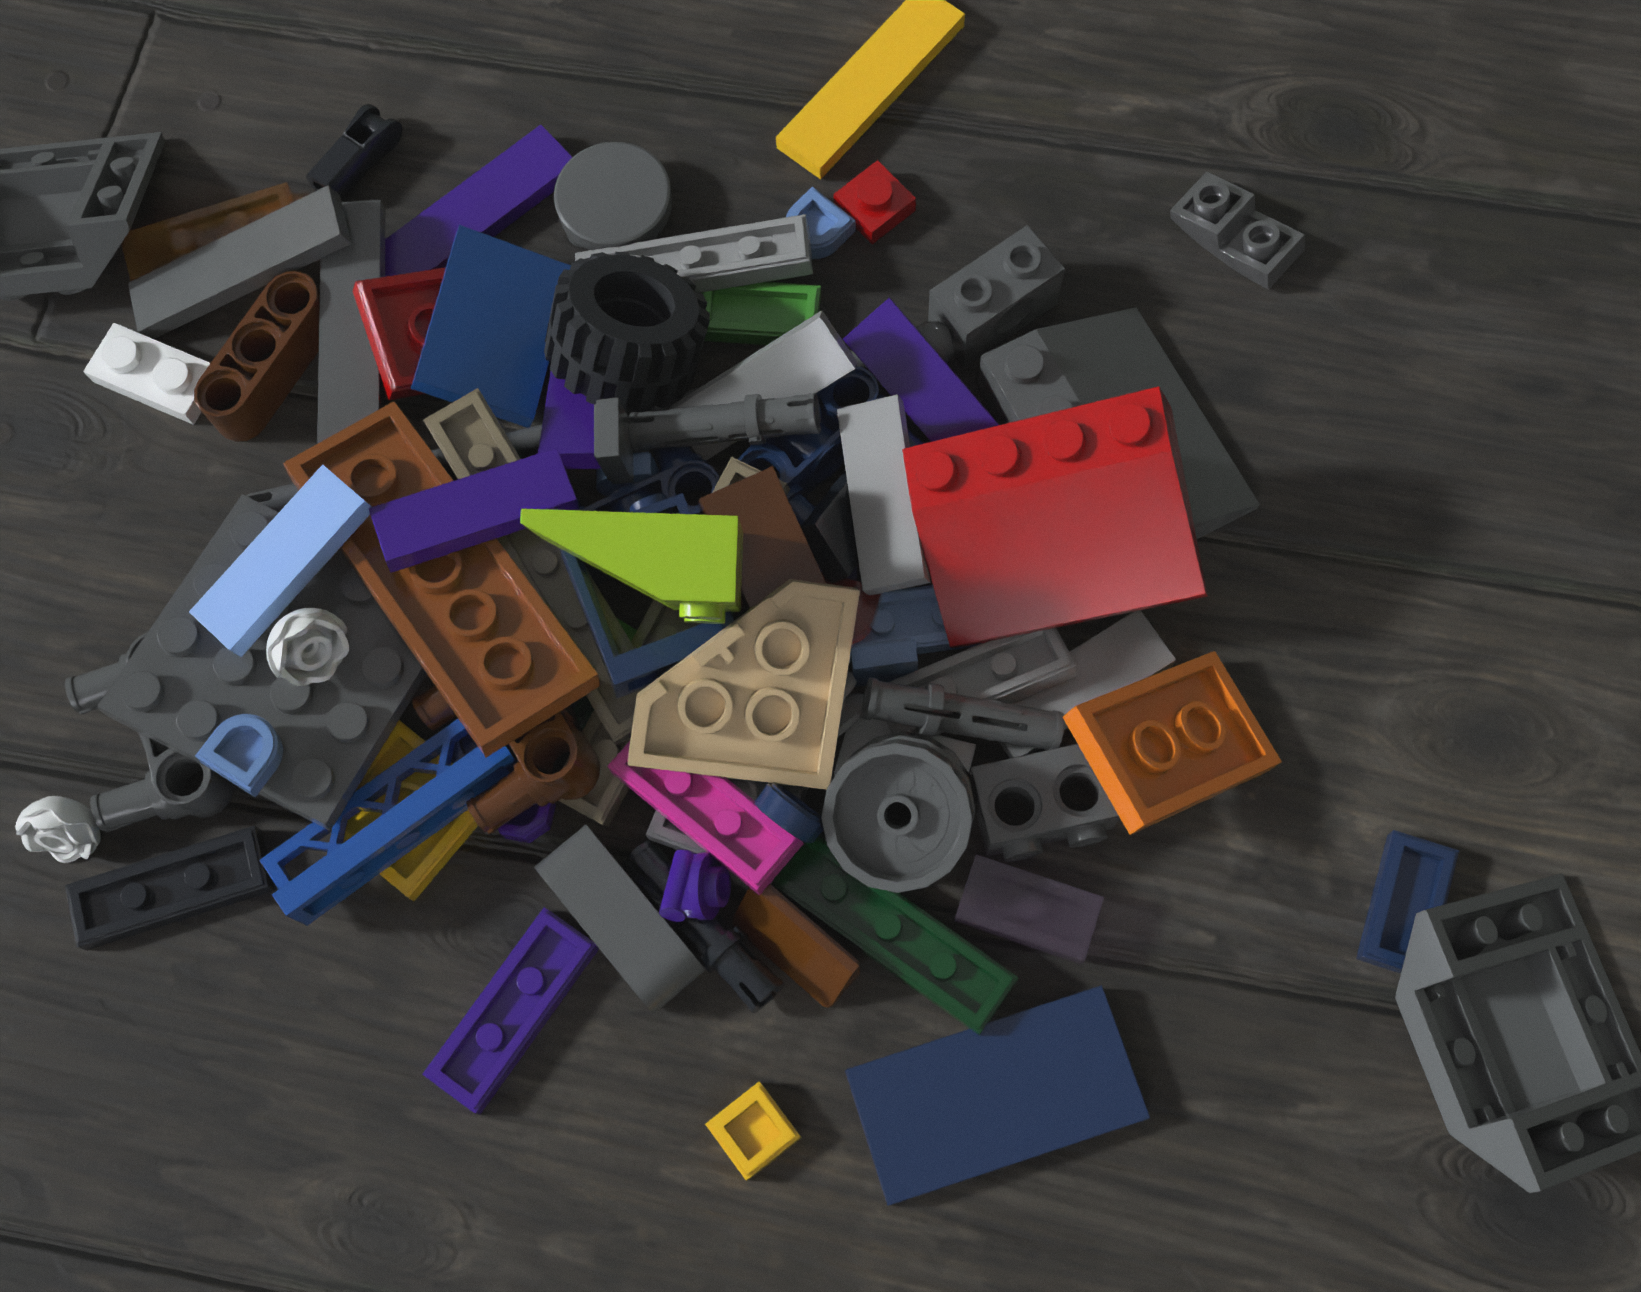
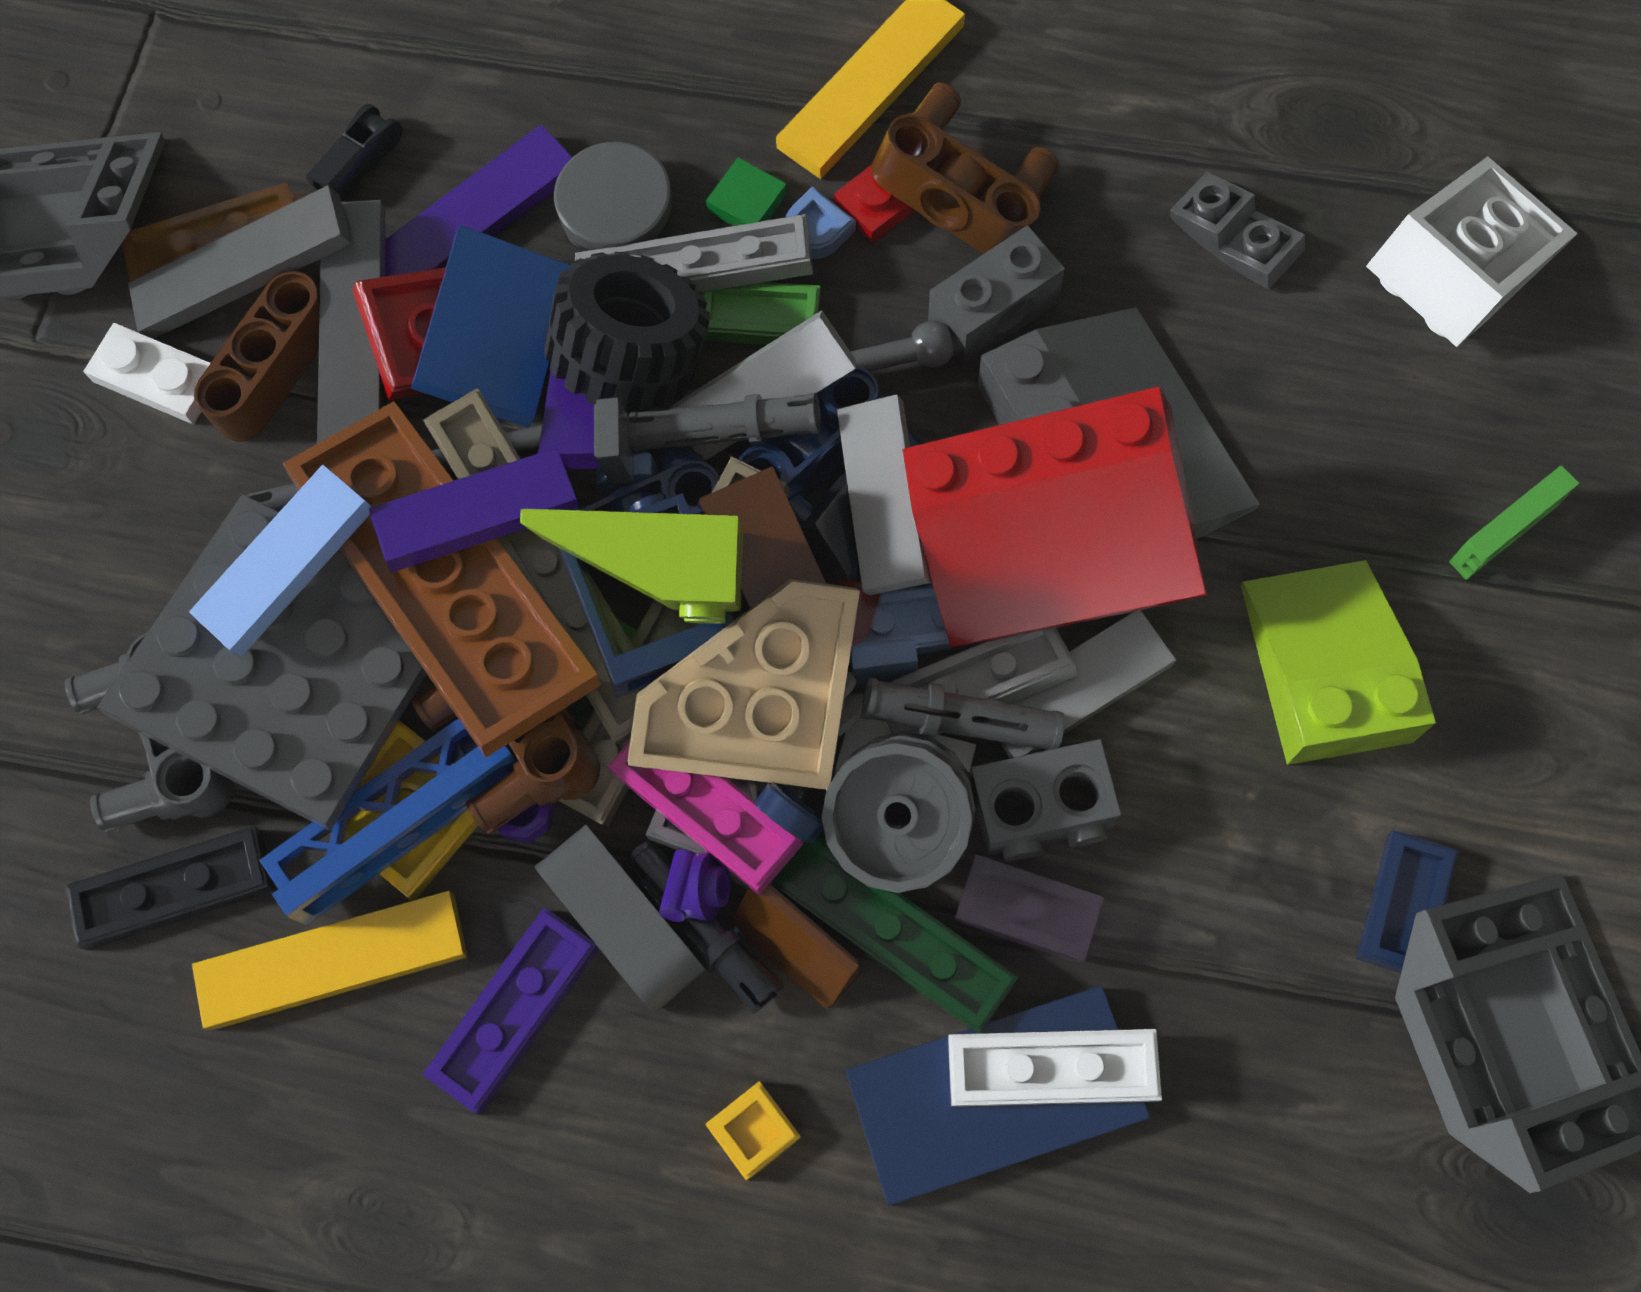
(59, 827): white plate -> none
(243, 751): medium blue tile -> none
(307, 646): white plate -> none
(329, 960): none -> yellow tile
(746, 195): none -> green tile
(917, 374): dark purple tile -> none
(955, 182): none -> reddish brown piece
(1054, 1068): none -> white tile
(1171, 741): orange plate -> none
(1335, 663): none -> lime slope
(1469, 250): none -> white slope
(1513, 522): none -> bright green tile

